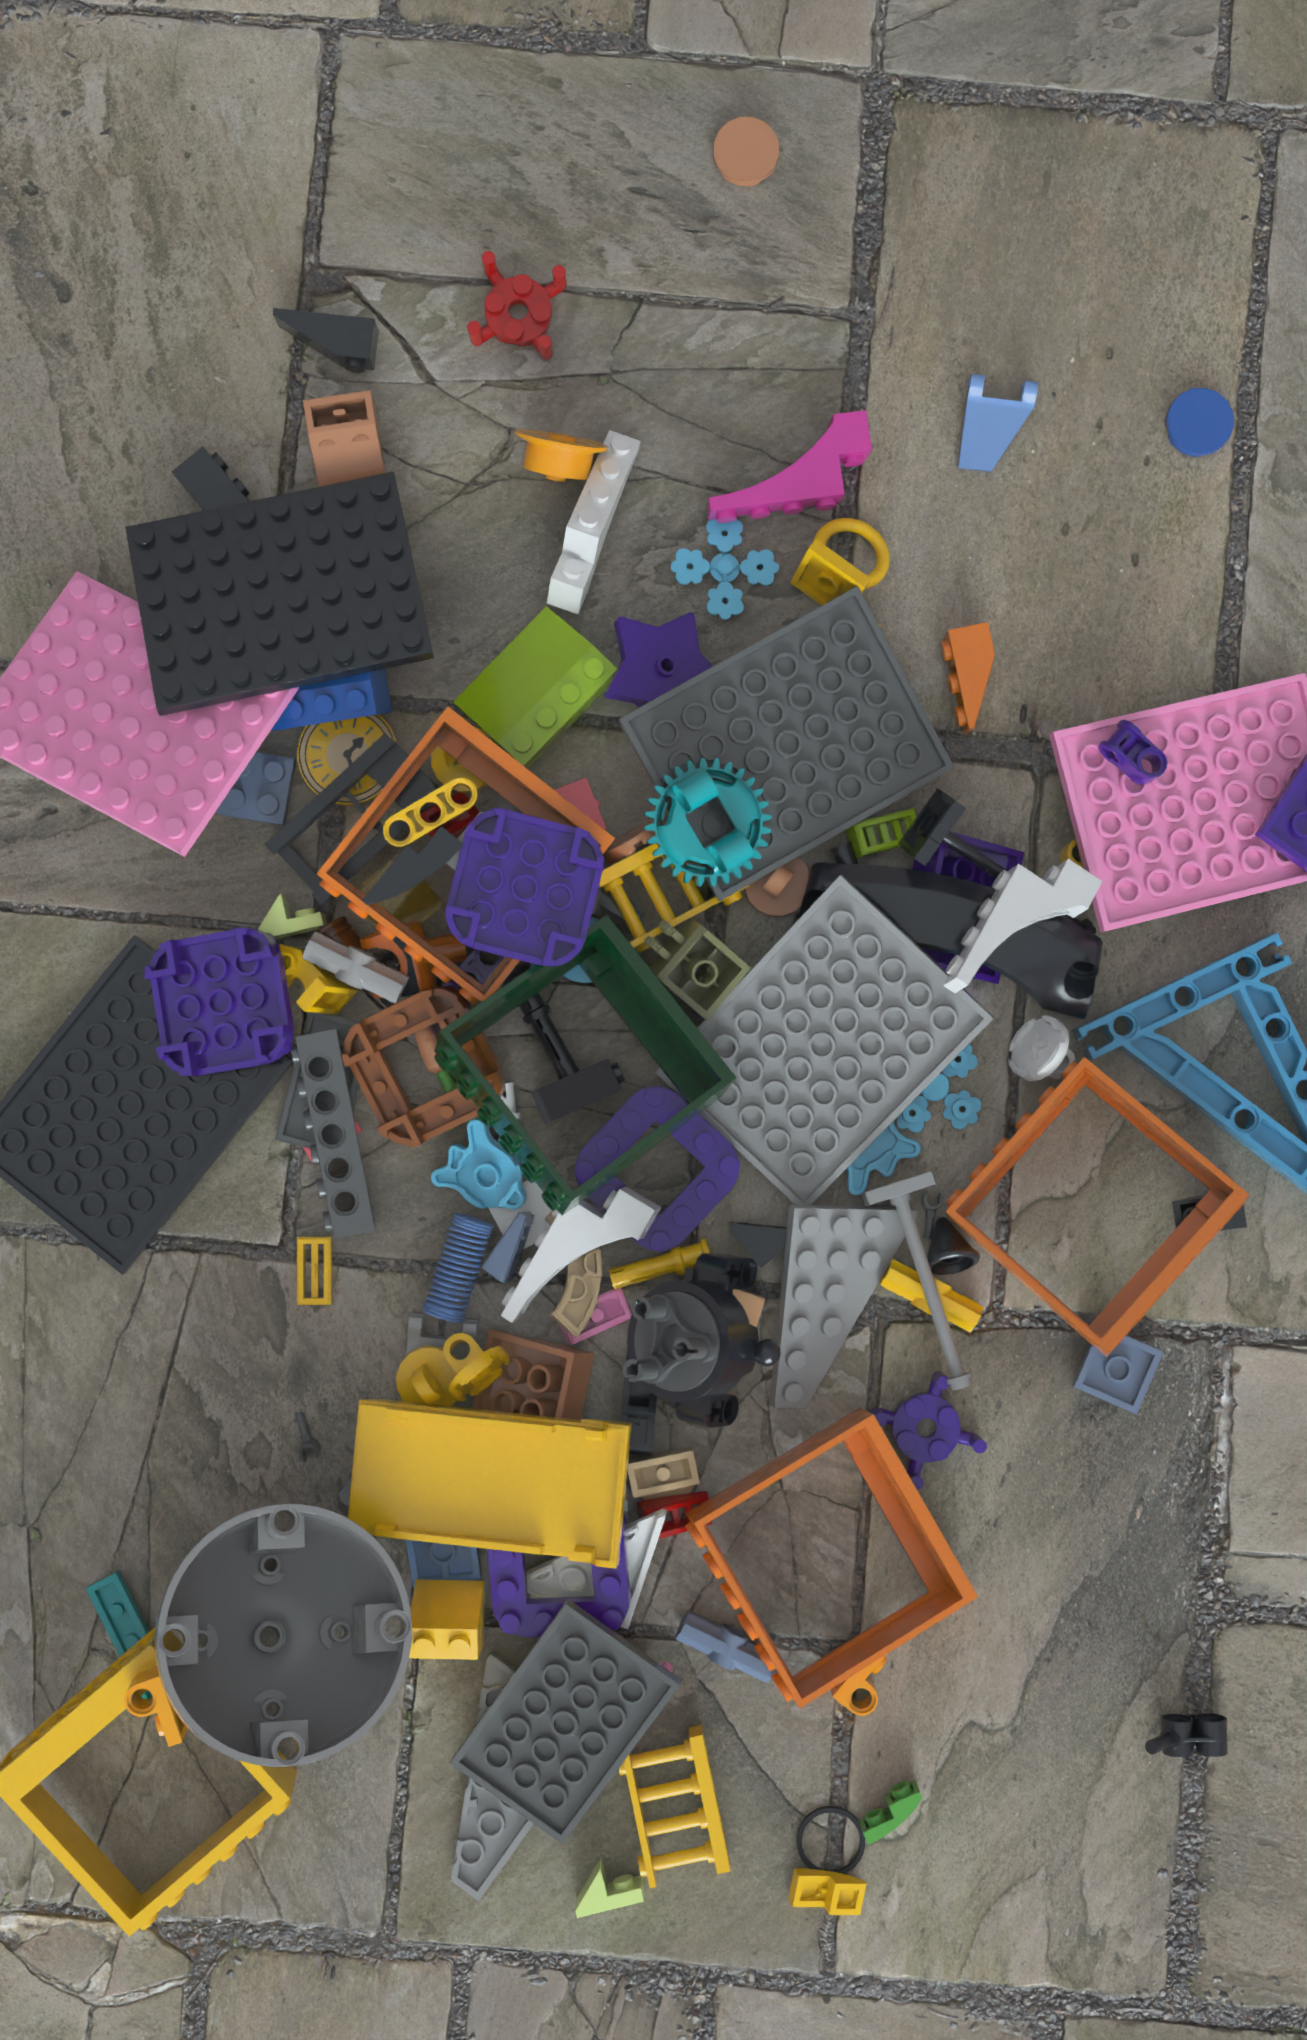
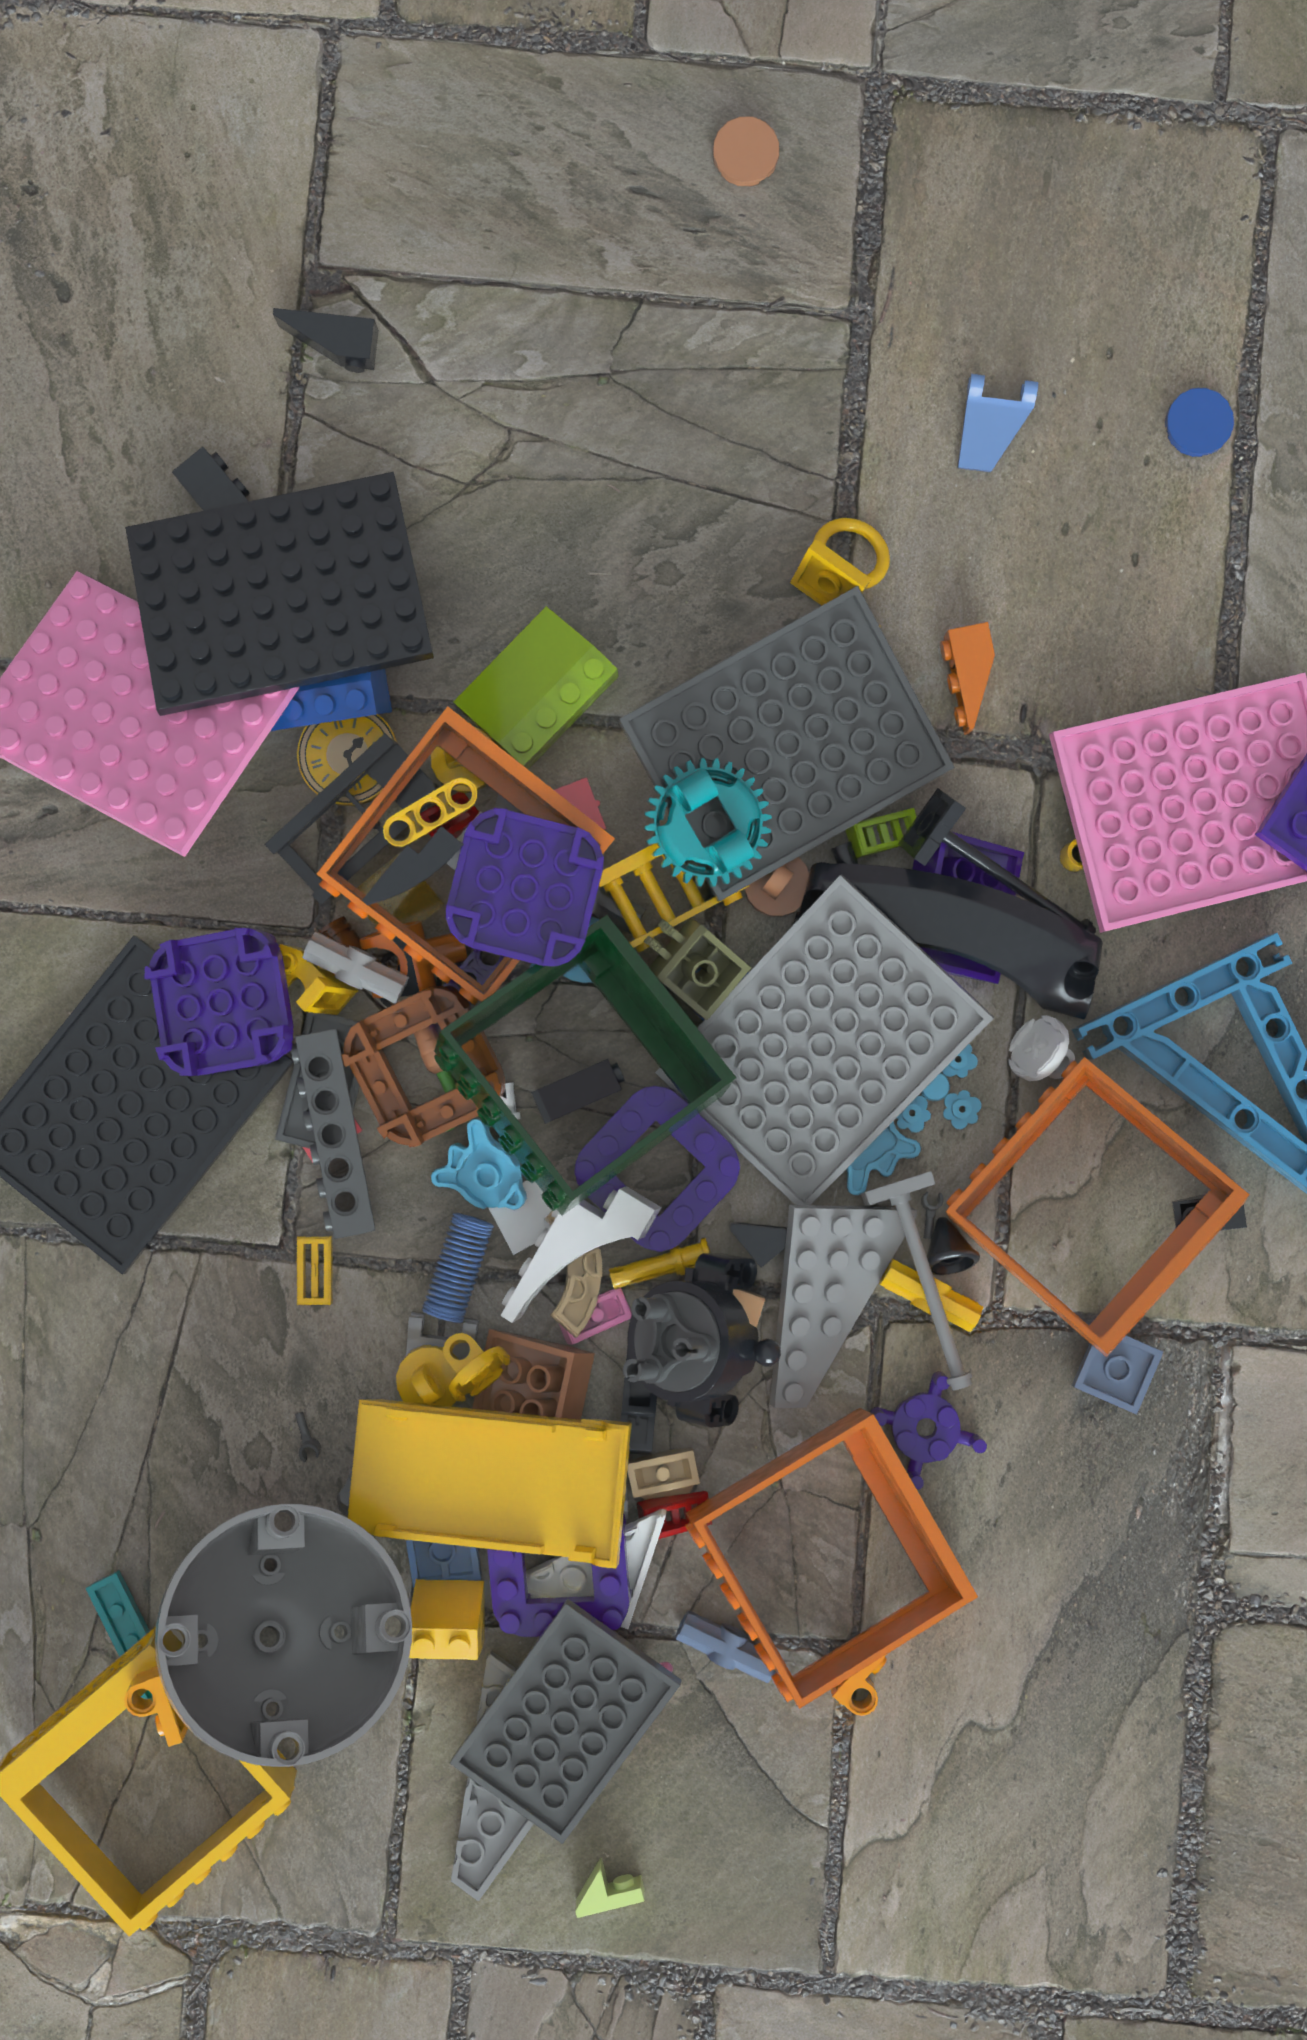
(261, 790): sand blue plate -> none
(282, 925): yellowish green slope -> none
(344, 437): nougat slope -> none
(507, 1253): sand blue slope -> none
(515, 291): red plate -> none
(538, 1015): black pin -> none
(559, 454): light orange piece -> none
(591, 522): white arch -> none
(628, 842): nougat tile -> none
(655, 658): dark purple plate -> none
(707, 1816): yellow fence -> none
(724, 568): medium azure plant -> none
(808, 482): dark pink arch -> none
(830, 1809): black piece -> none
(832, 1890): yellow slope -> none
(901, 1801): bright green slope -> none
(1018, 902): white arch -> none
(1132, 751): dark purple piece -> none
(1184, 1732): black beam -> none

